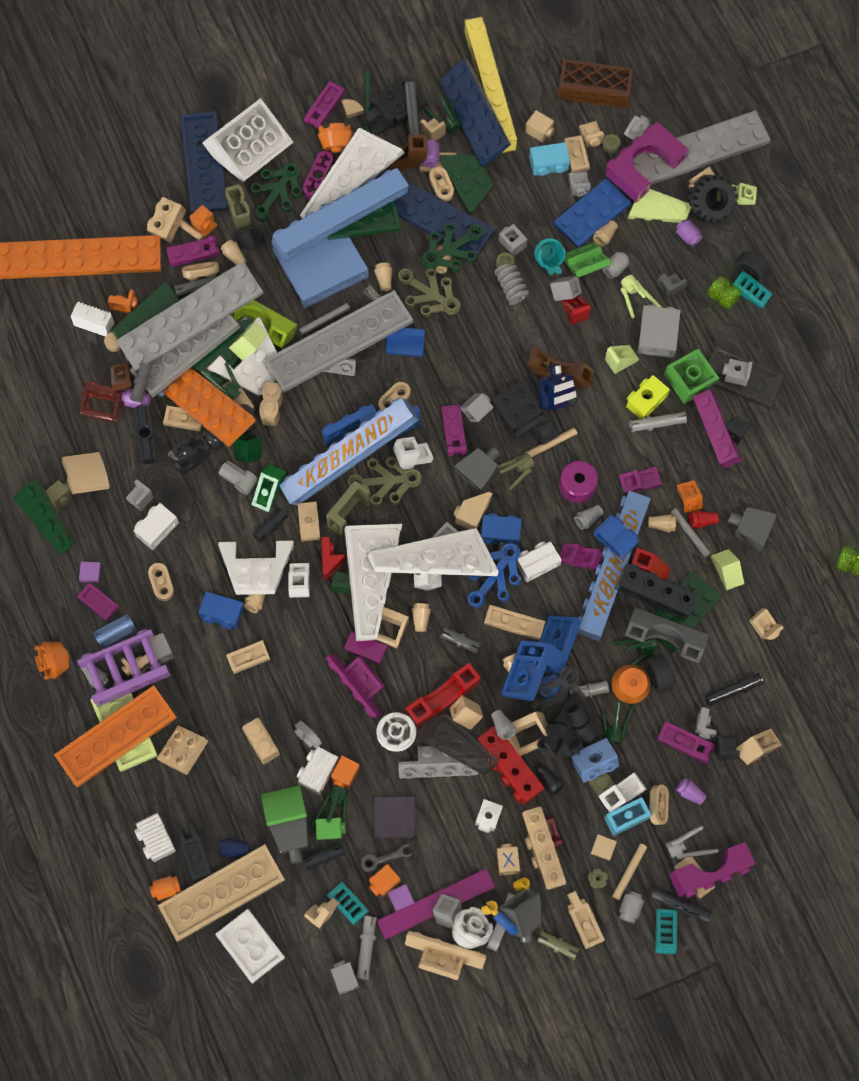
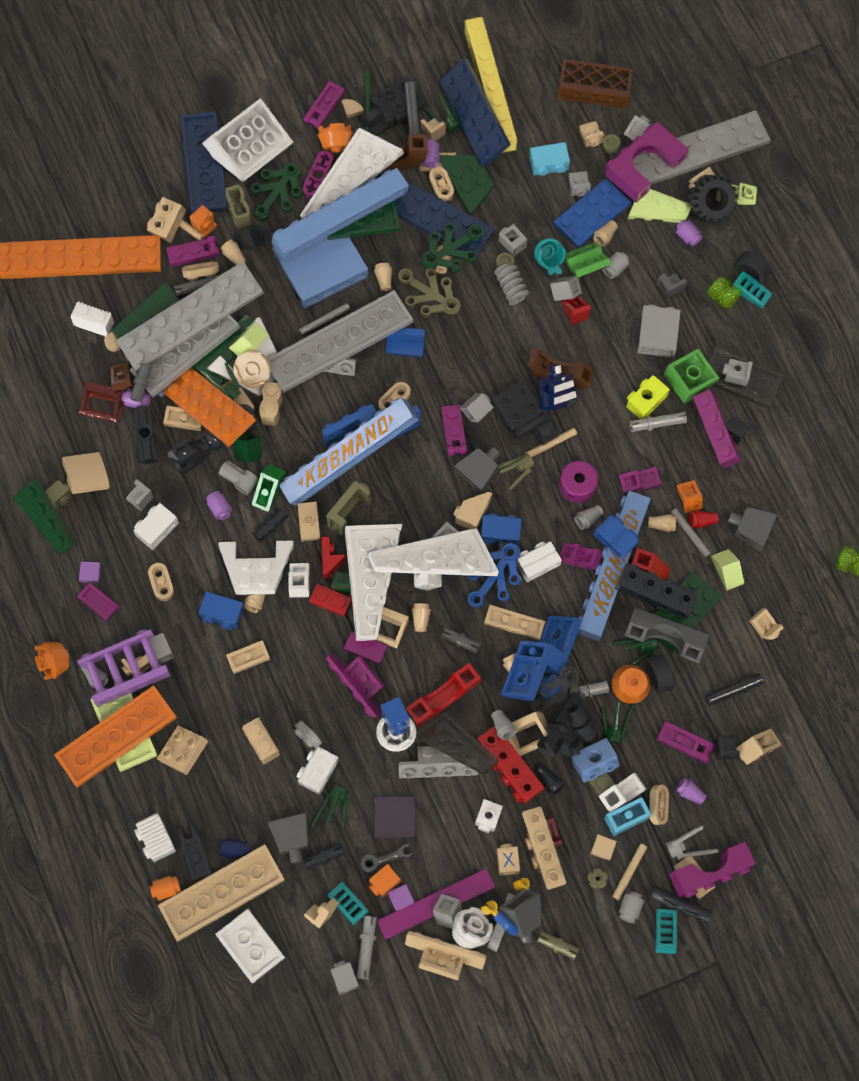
(115, 632): medium blue tile -> none
(122, 304): orange bracket -> none
(219, 505): none -> medium lavender brick
(252, 369): none -> tan tile
(278, 327): lime arch -> none
(283, 805): bright green slope -> none
(330, 600): none -> red plate
(331, 830): bright green brick -> none
(345, 772): orange brick -> none
(372, 294): clear pin -> none
(388, 480): olive plant -> none
(395, 716): none -> blue brick
(410, 453): white brick -> none
(466, 712): tan panel -> none
(540, 126): tan brick -> none
(577, 154): tan plate -> none
(584, 921): tan hinge -> none
(620, 357): yellowish green slope -> none
(631, 286): yellowish green plant -> none
(703, 721): light grey bracket -> none

